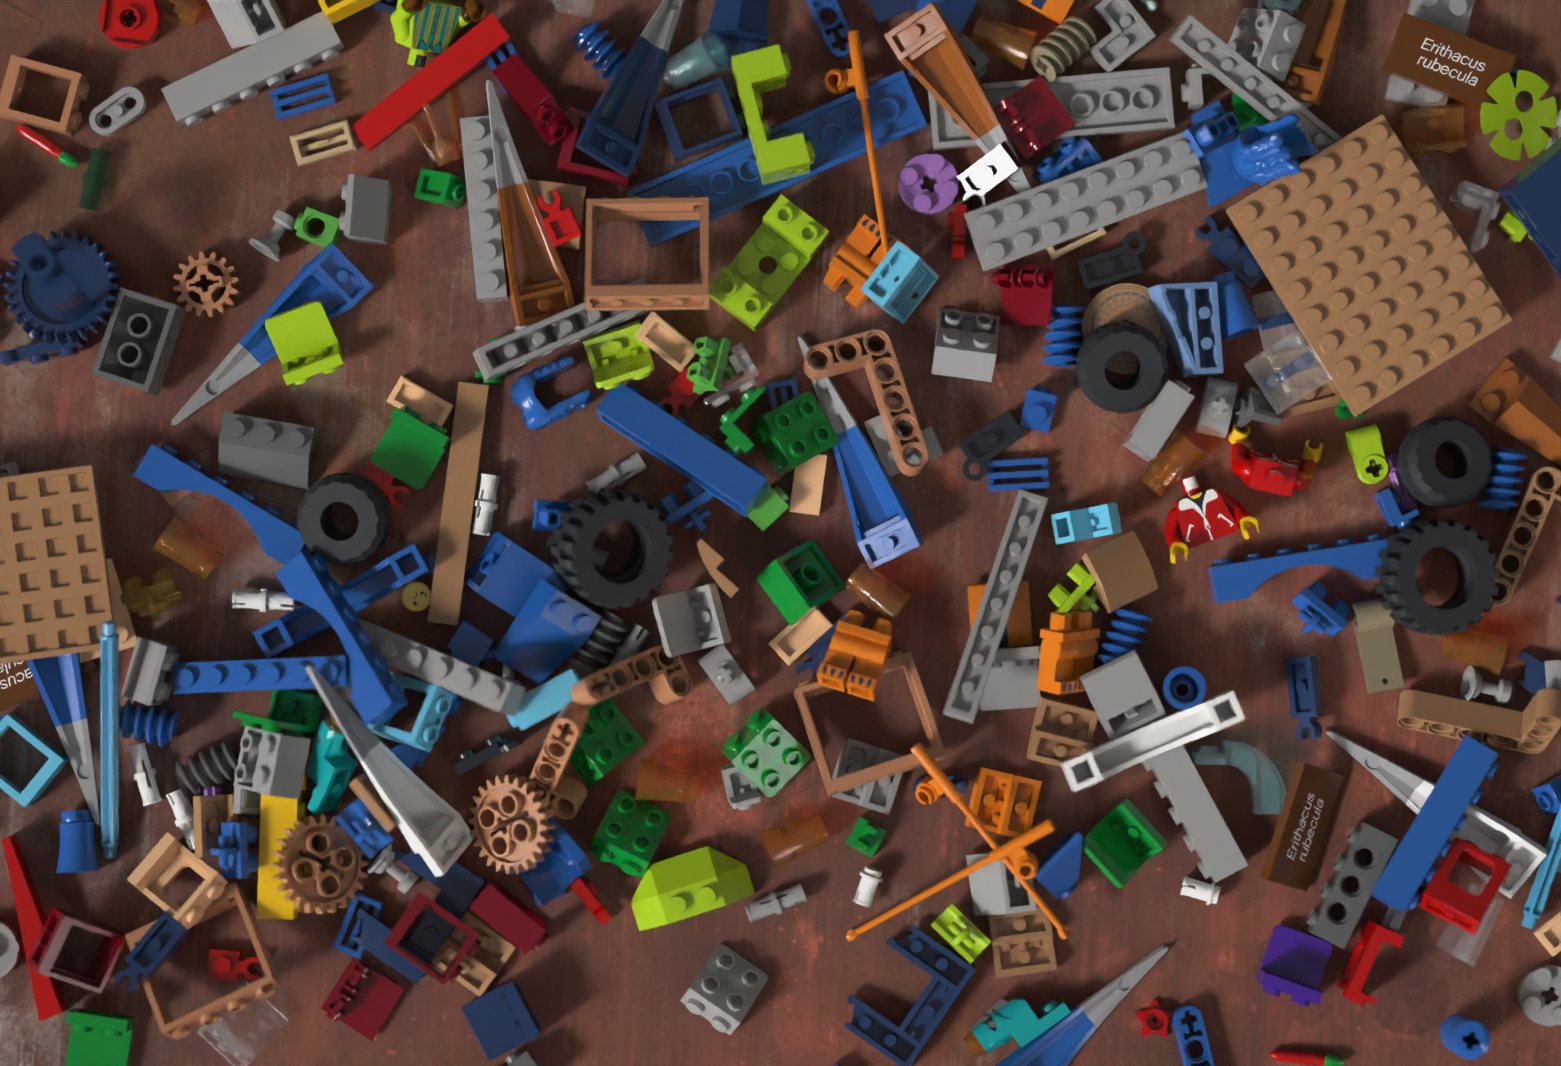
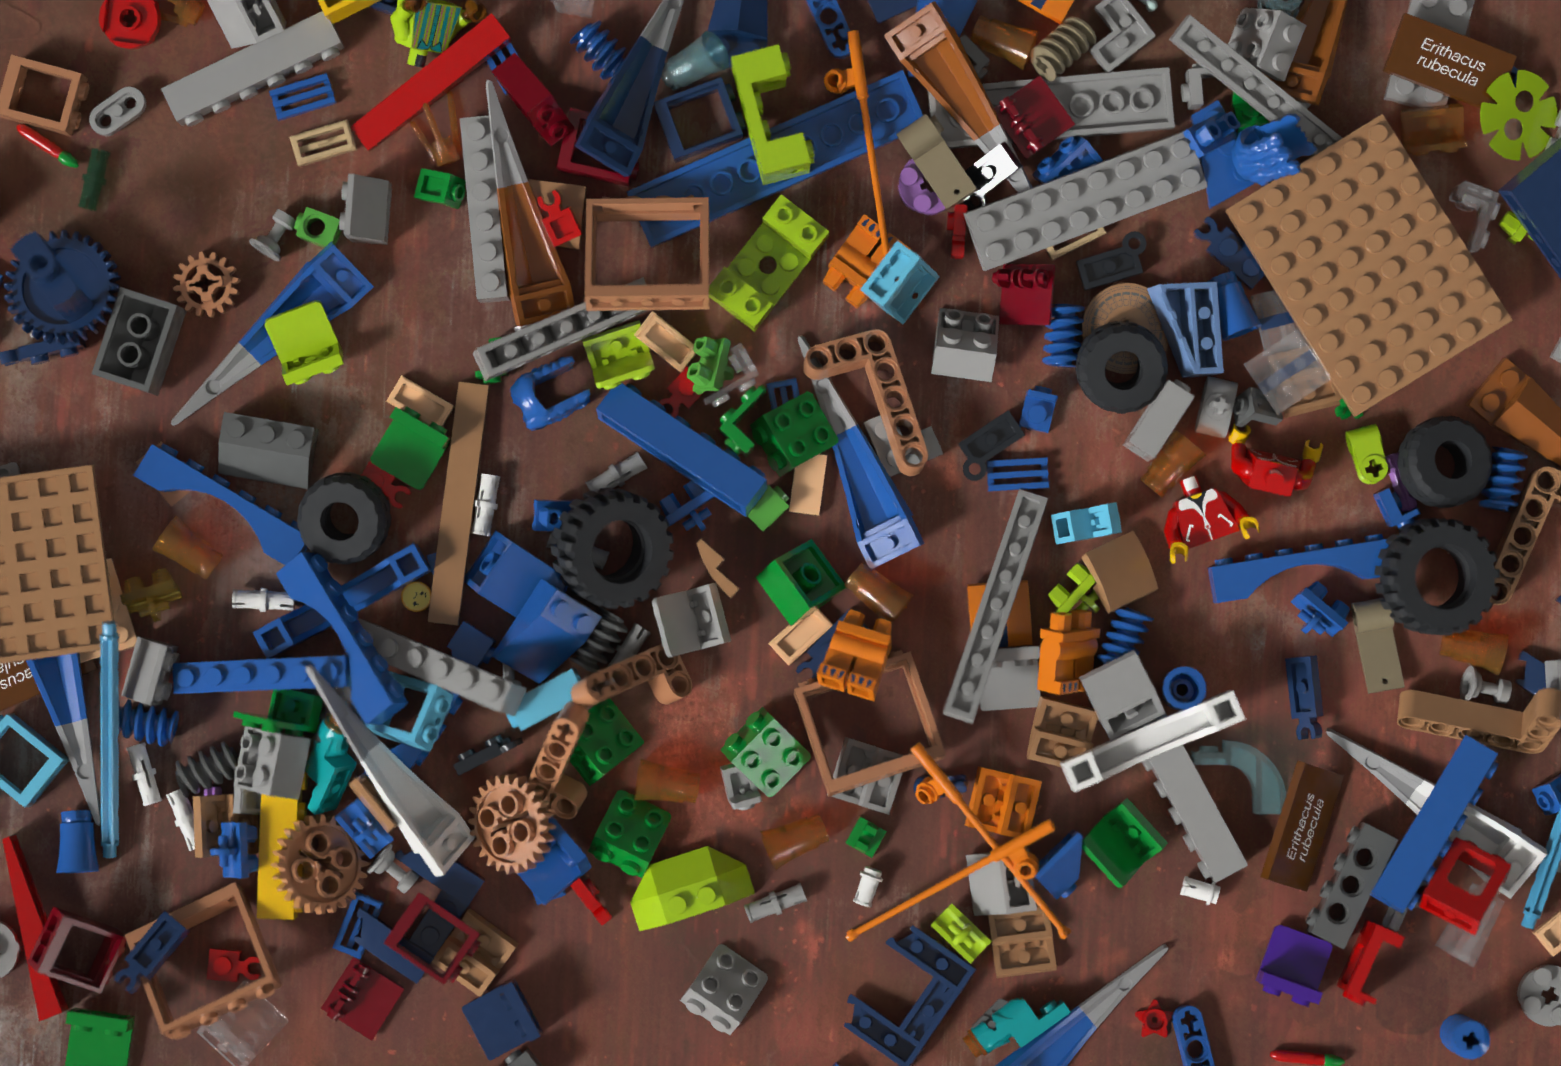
(163, 866): light nougat window -> none
(511, 917): dark red window -> none
(726, 674): light grey beam -> none
(936, 160): none -> dark tan door

